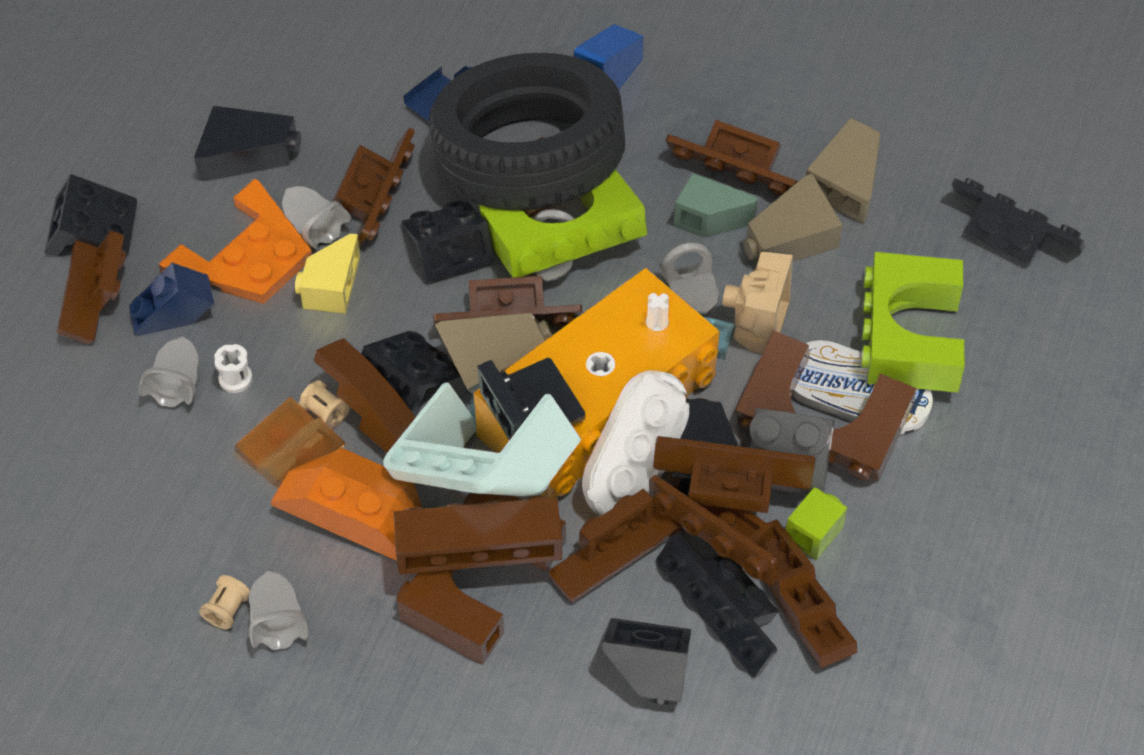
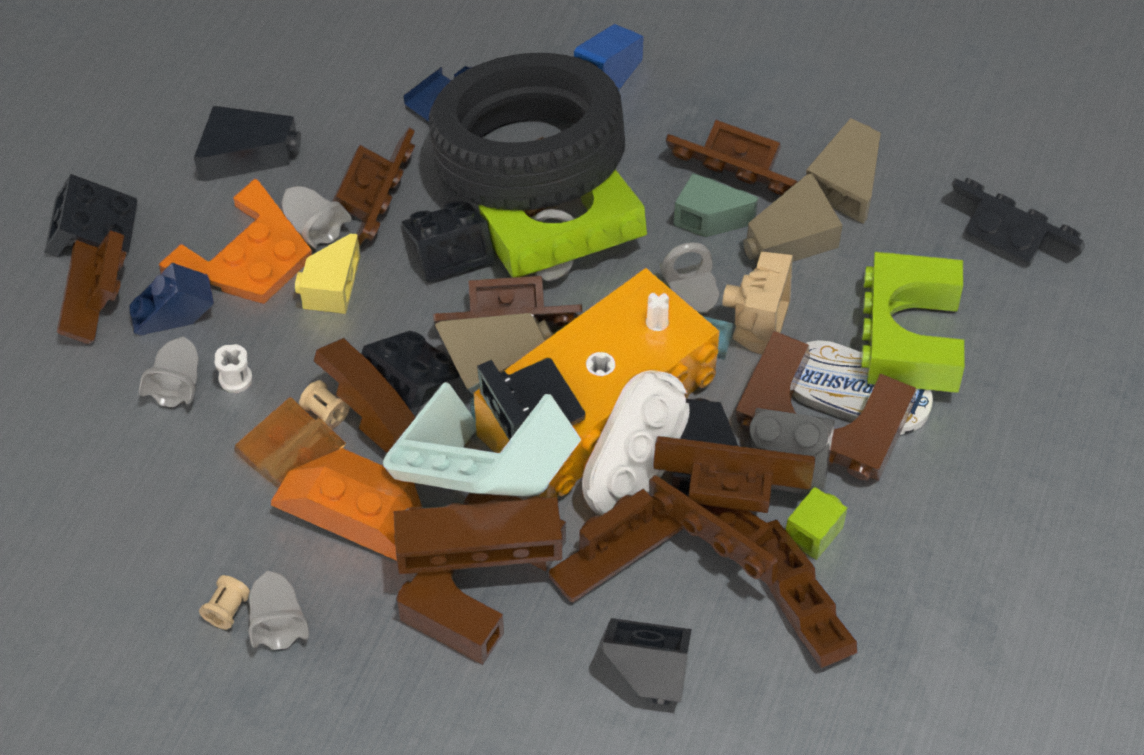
(724, 599): black bracket -> none

